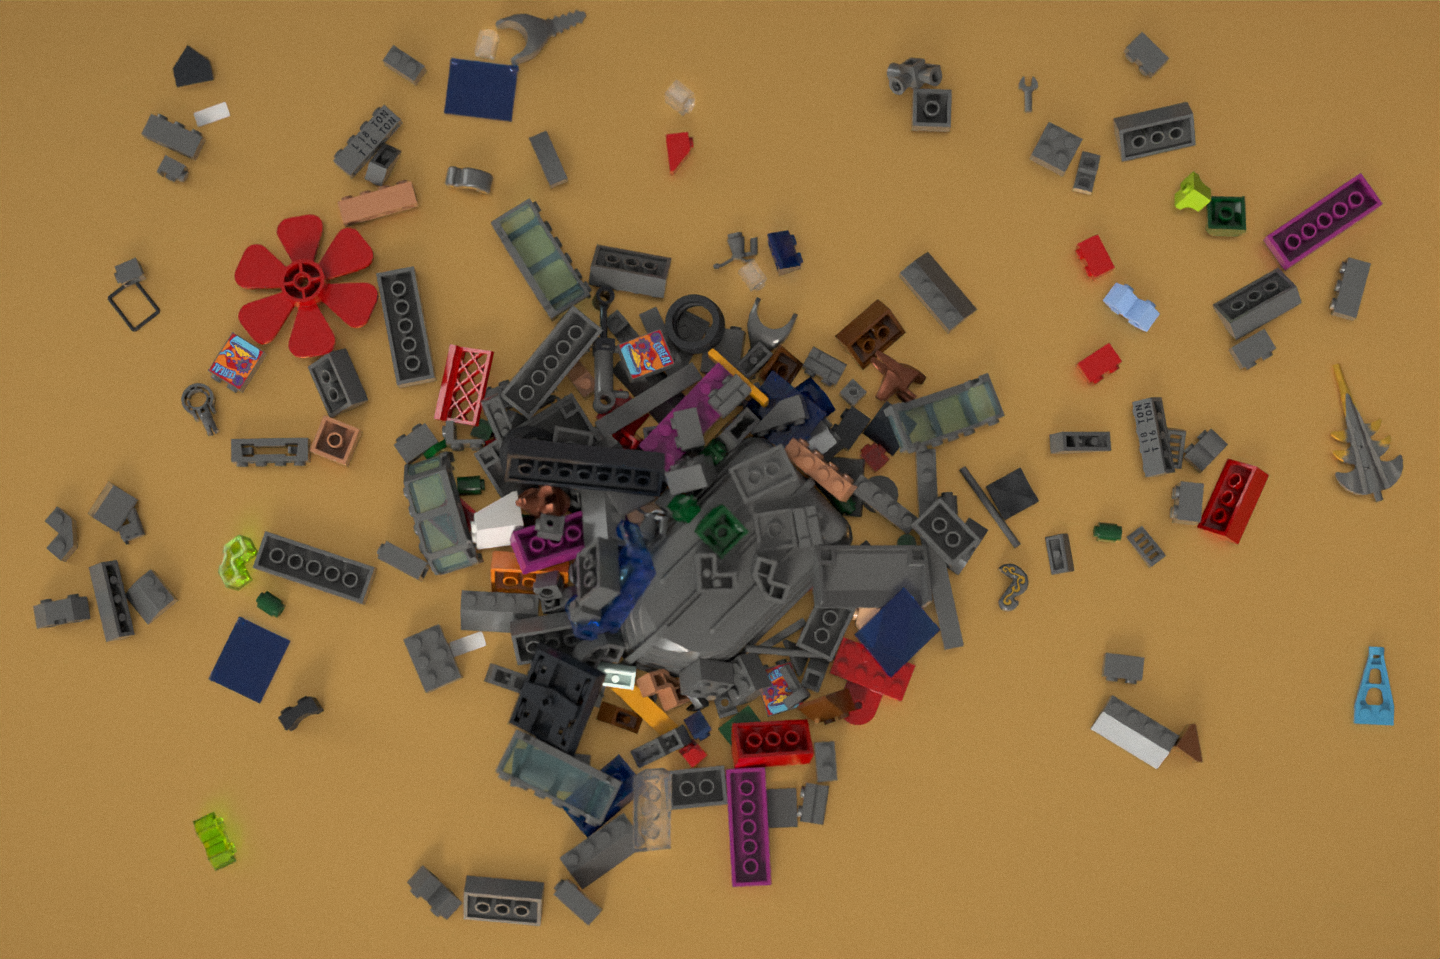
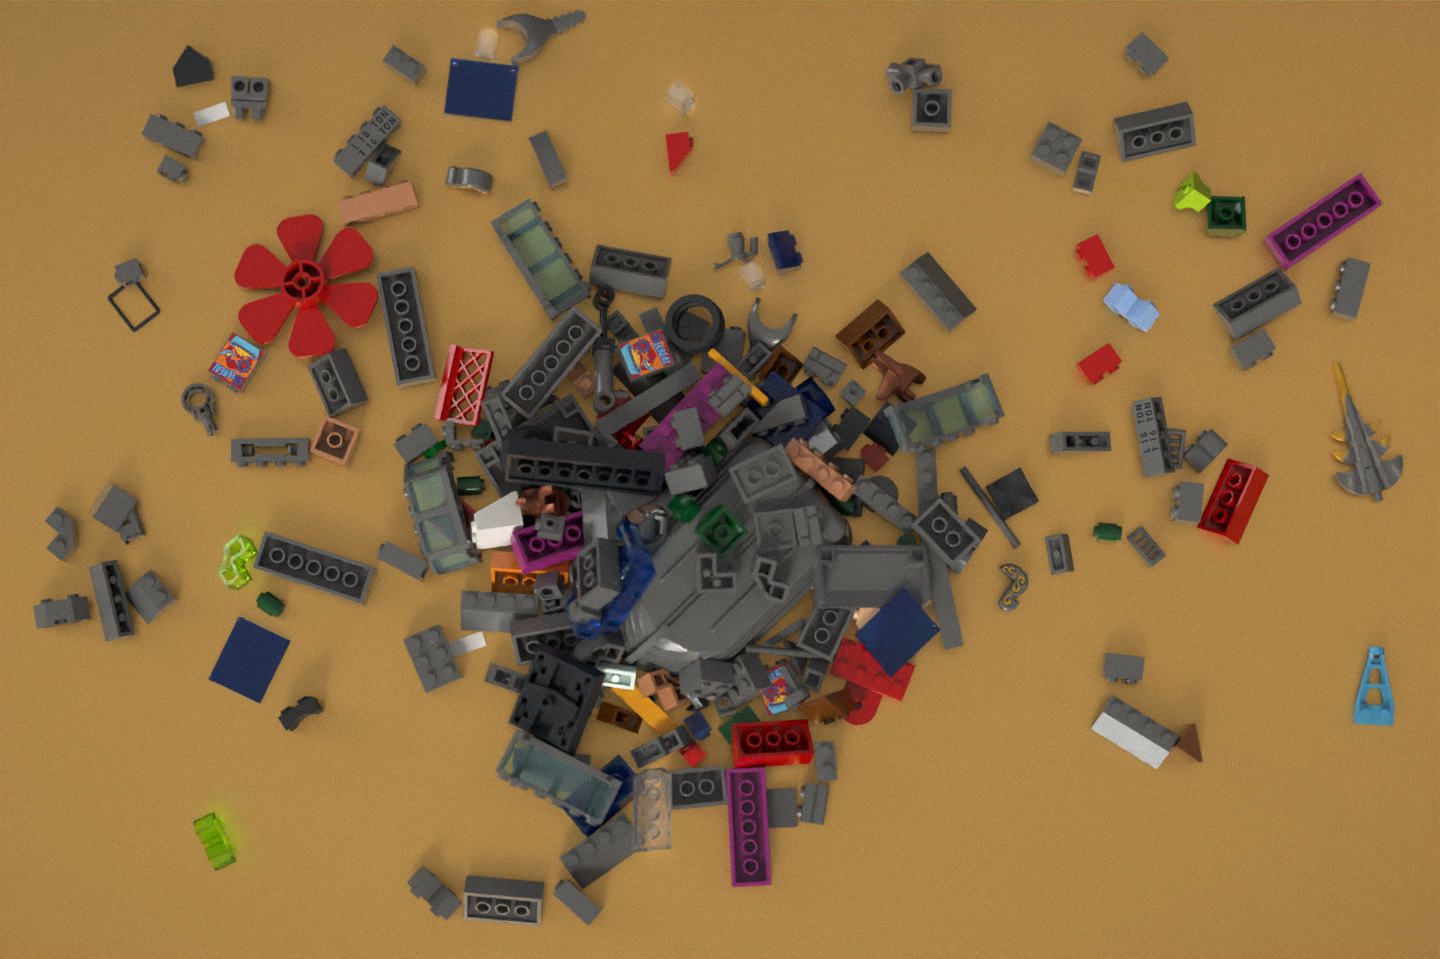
(249, 95): none -> dark grey hips
(1028, 92): dark grey bar -> none

